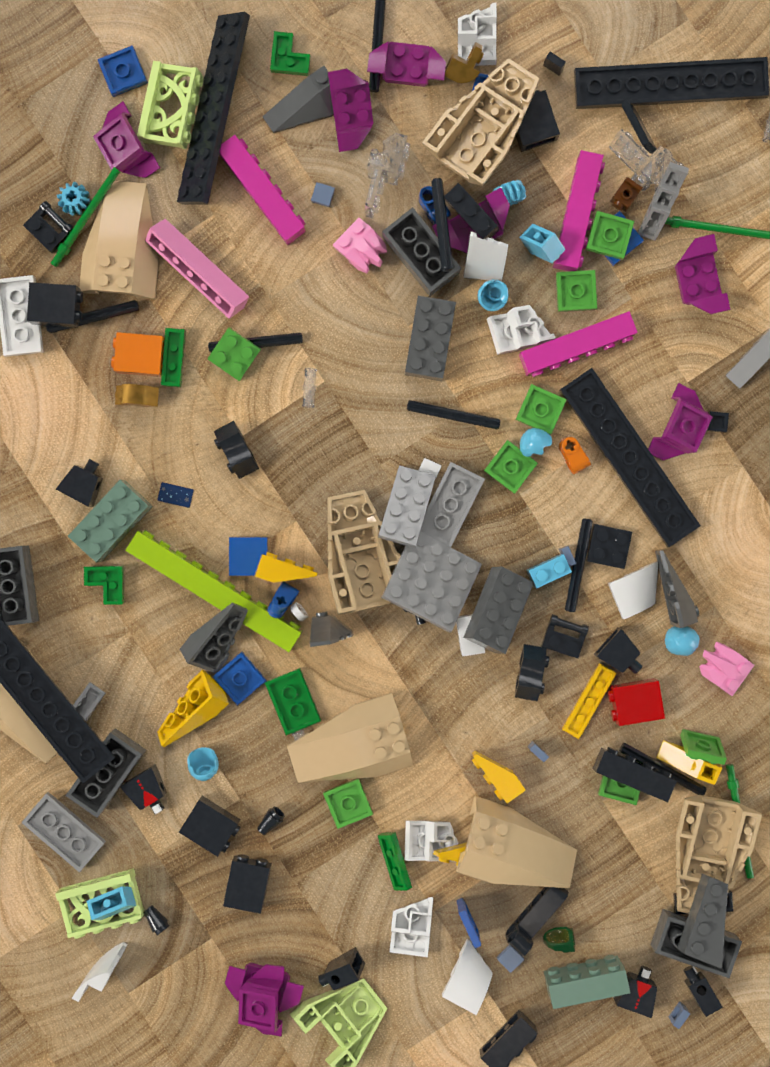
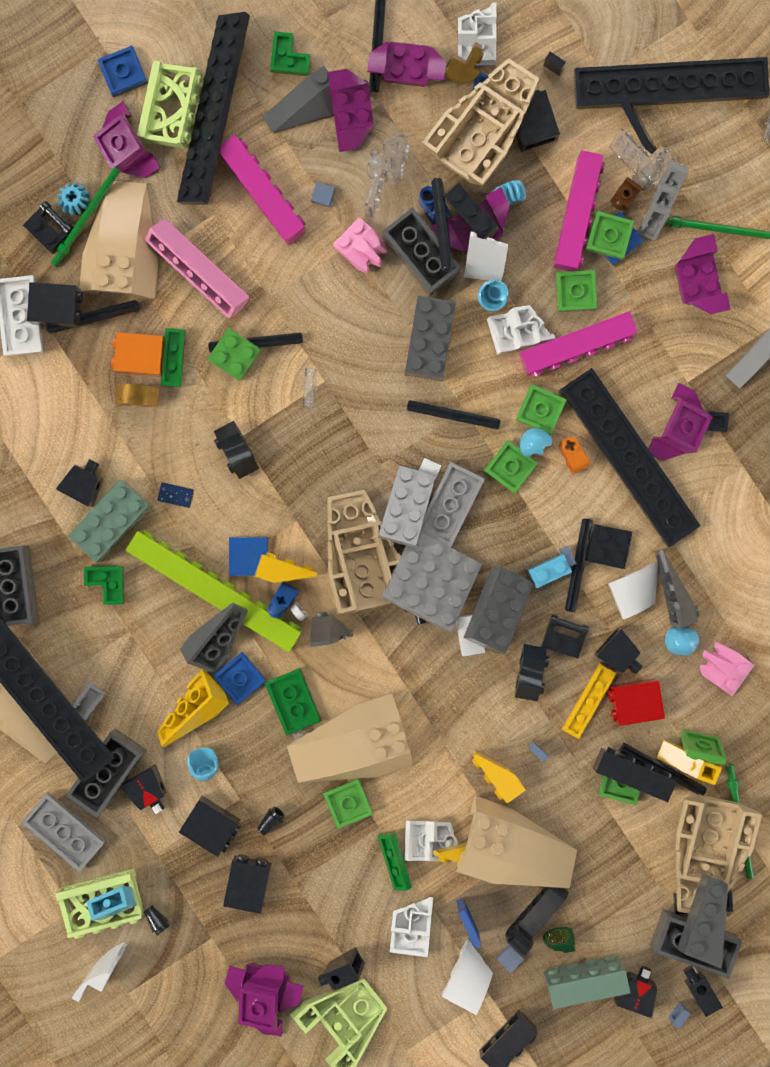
(542, 243): medium azure brick -> none

